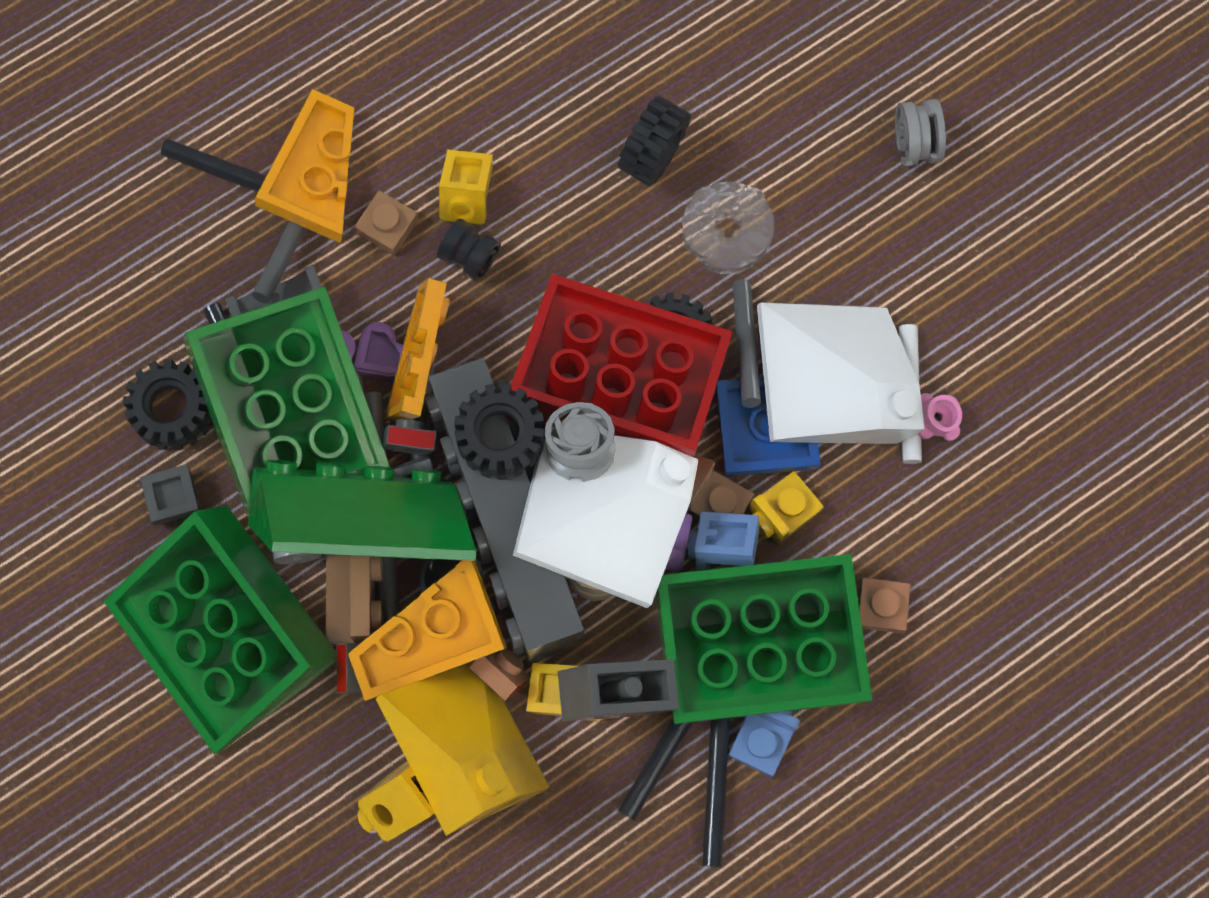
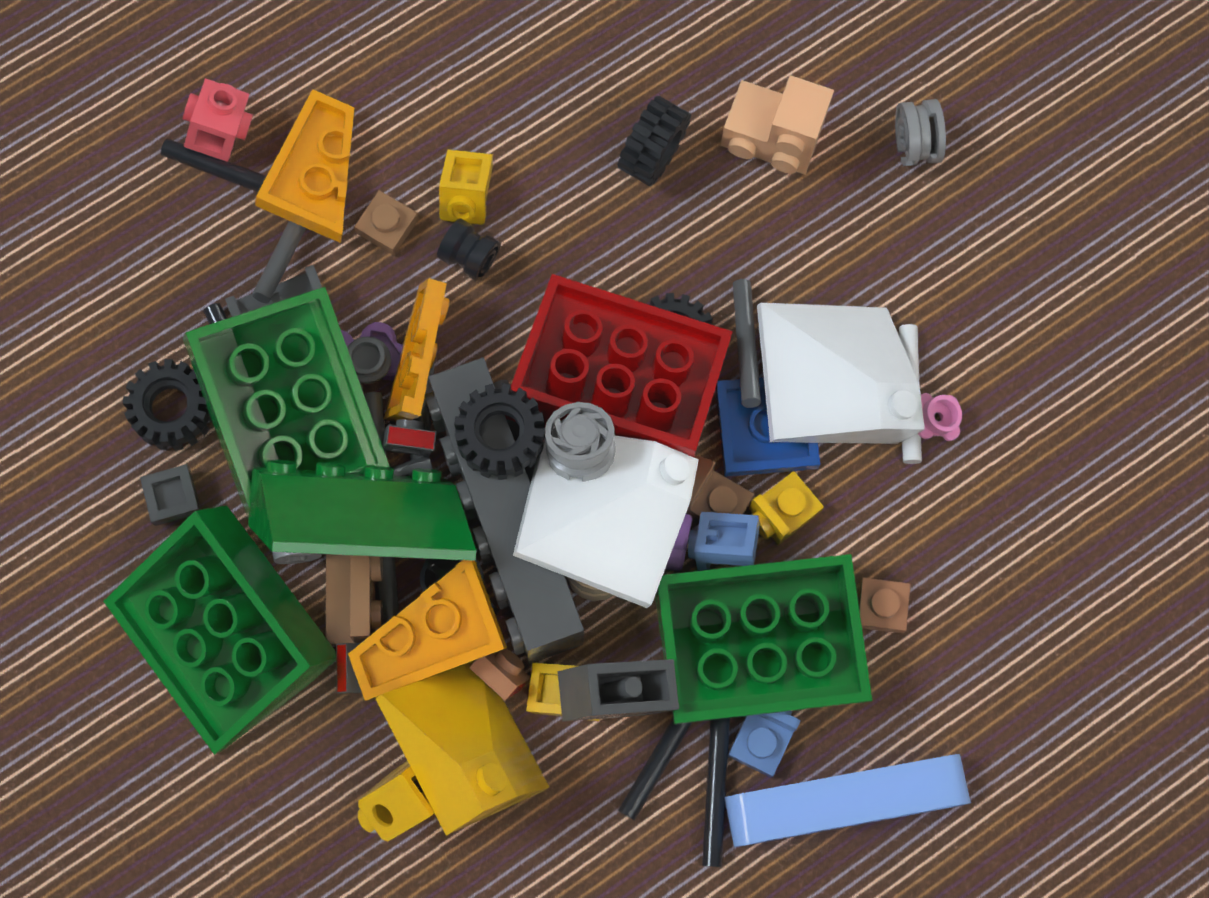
(216, 119): none -> coral brick
(370, 359): none -> dark grey plate
(742, 205): clear plate -> none
(776, 124): none -> light nougat brick
(847, 800): none -> light blue beam

